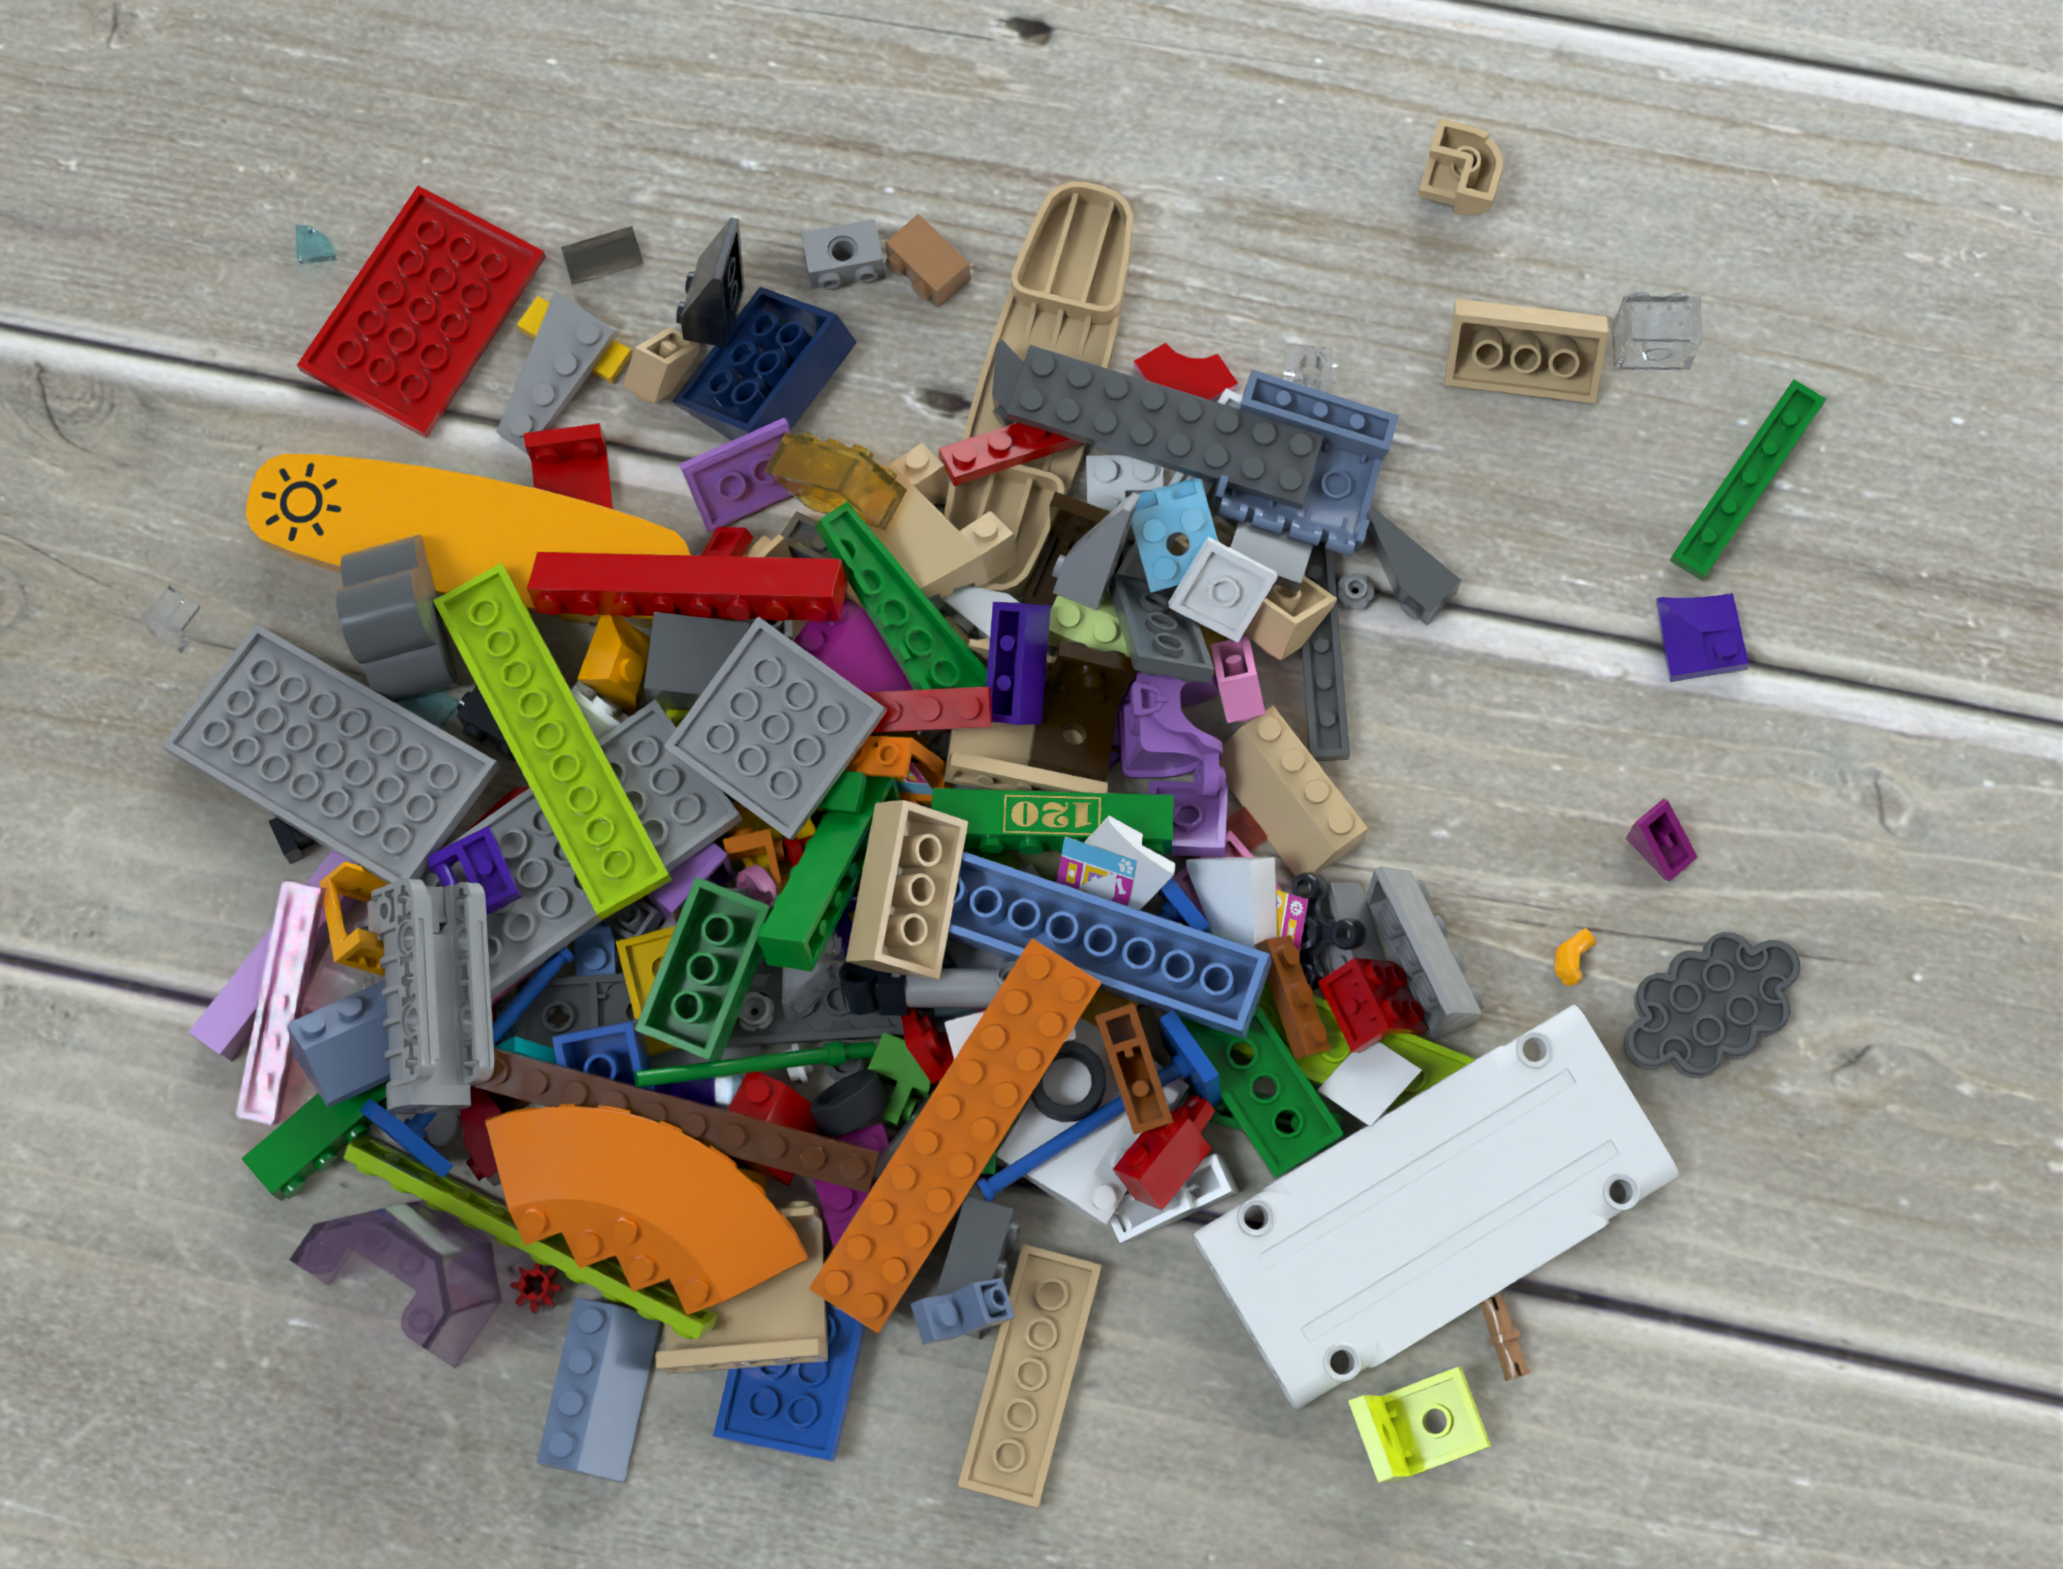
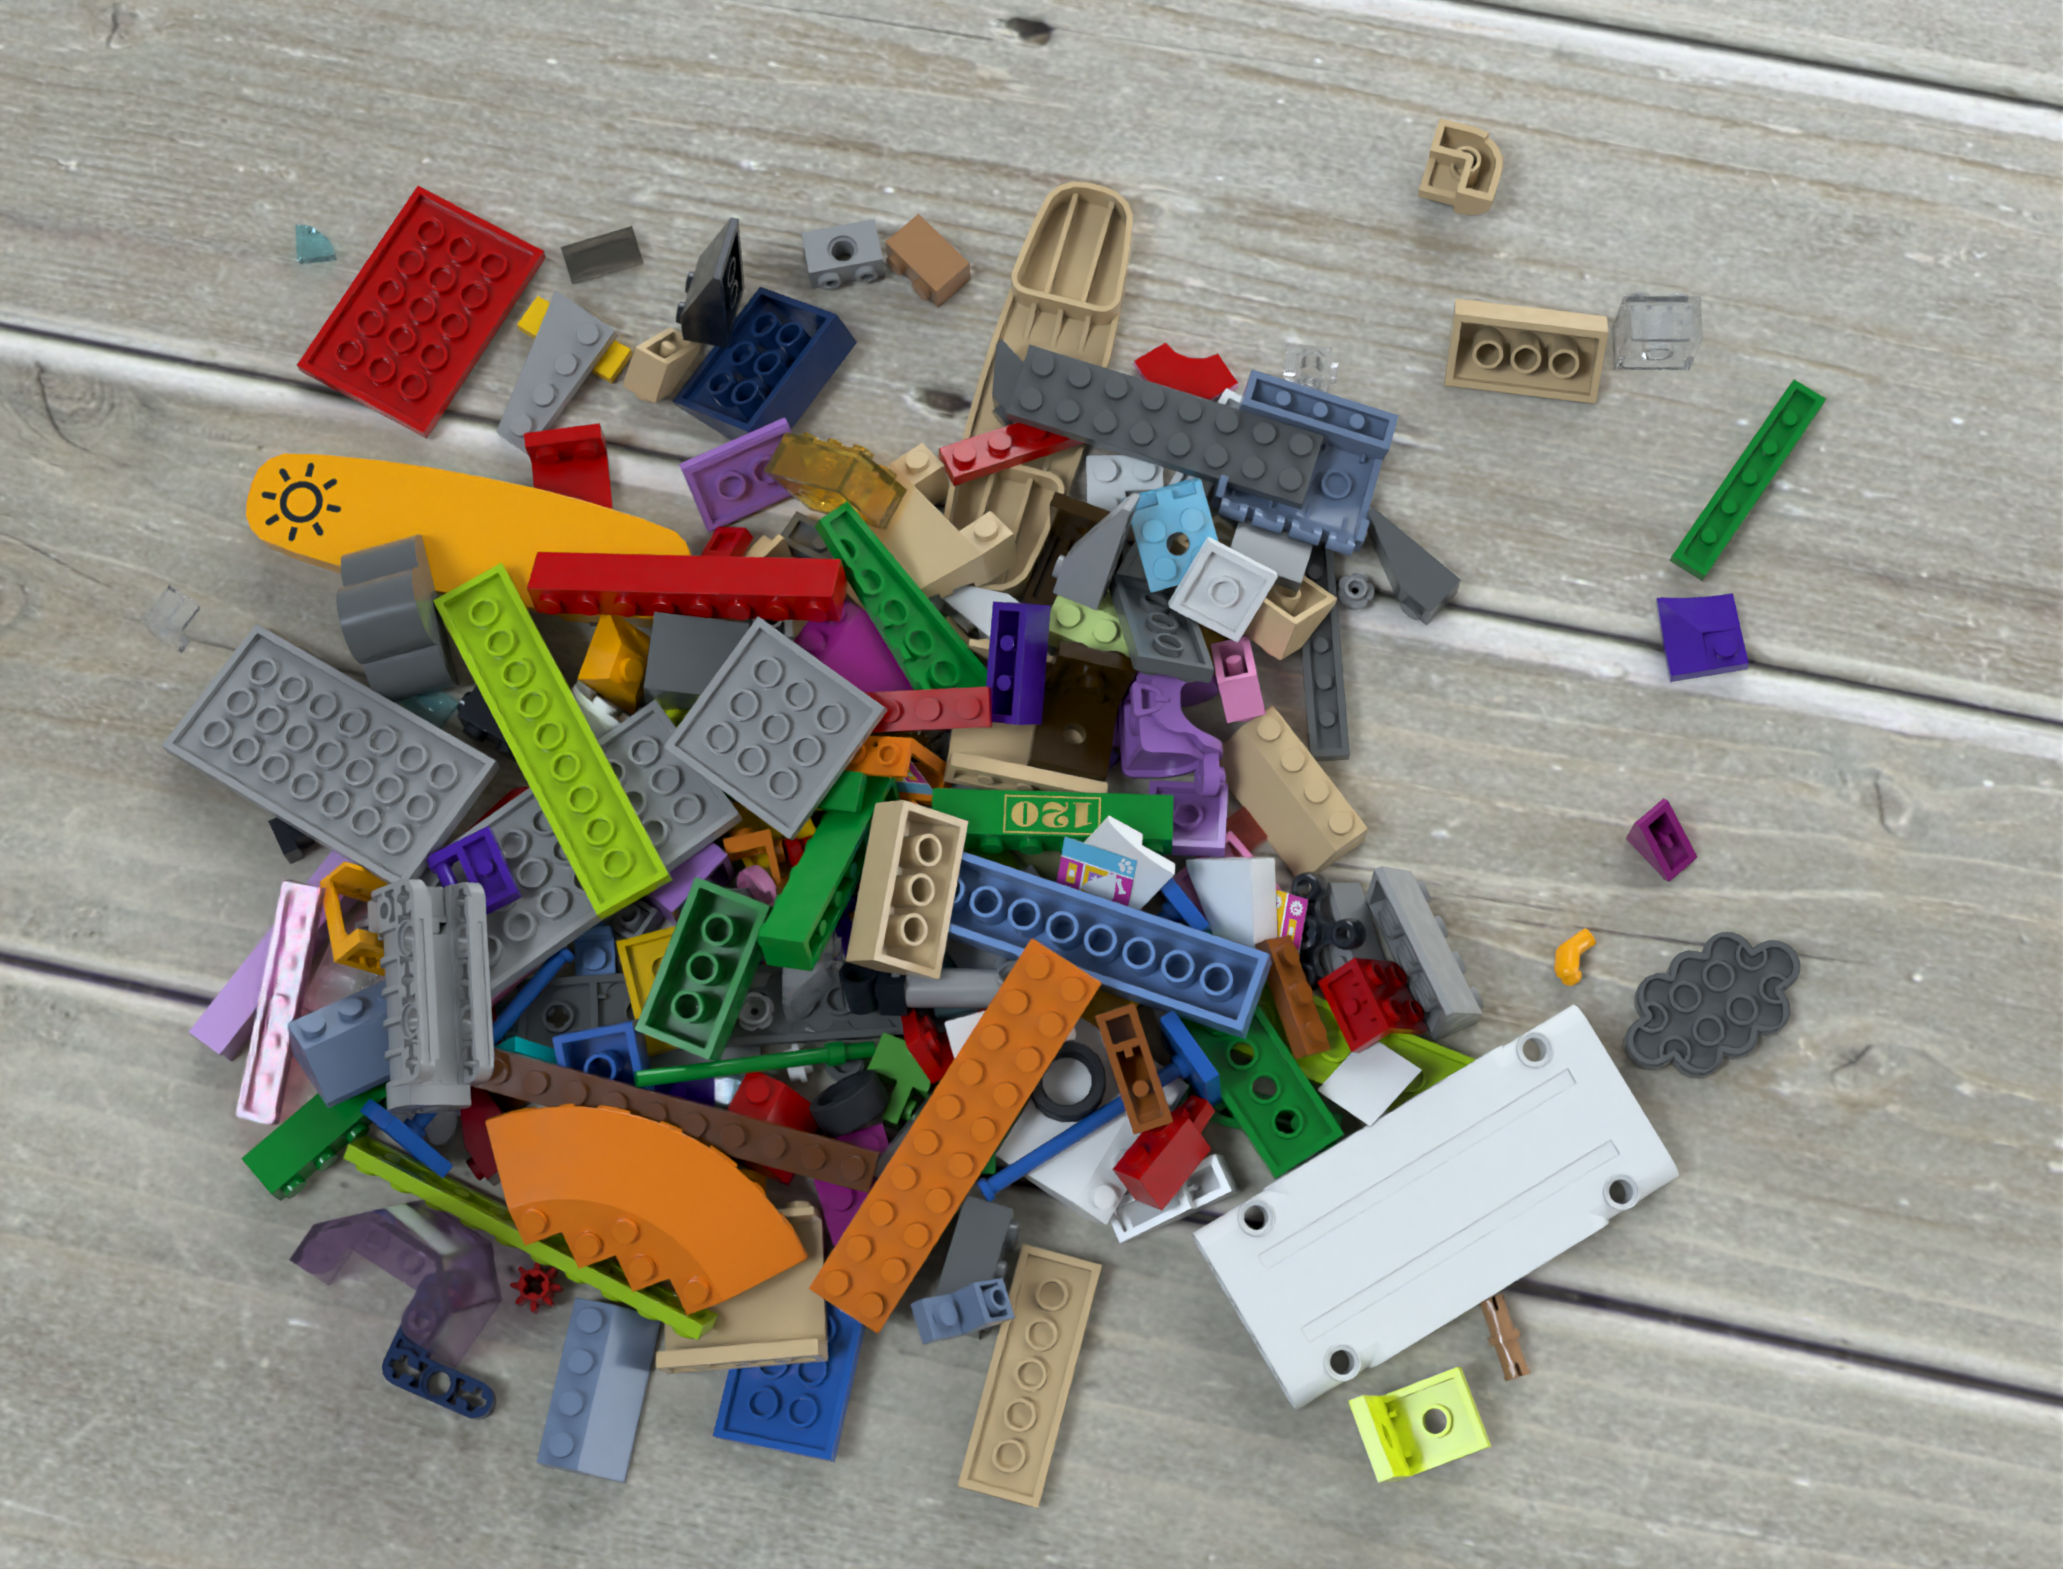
(404, 1347): none -> dark blue beam

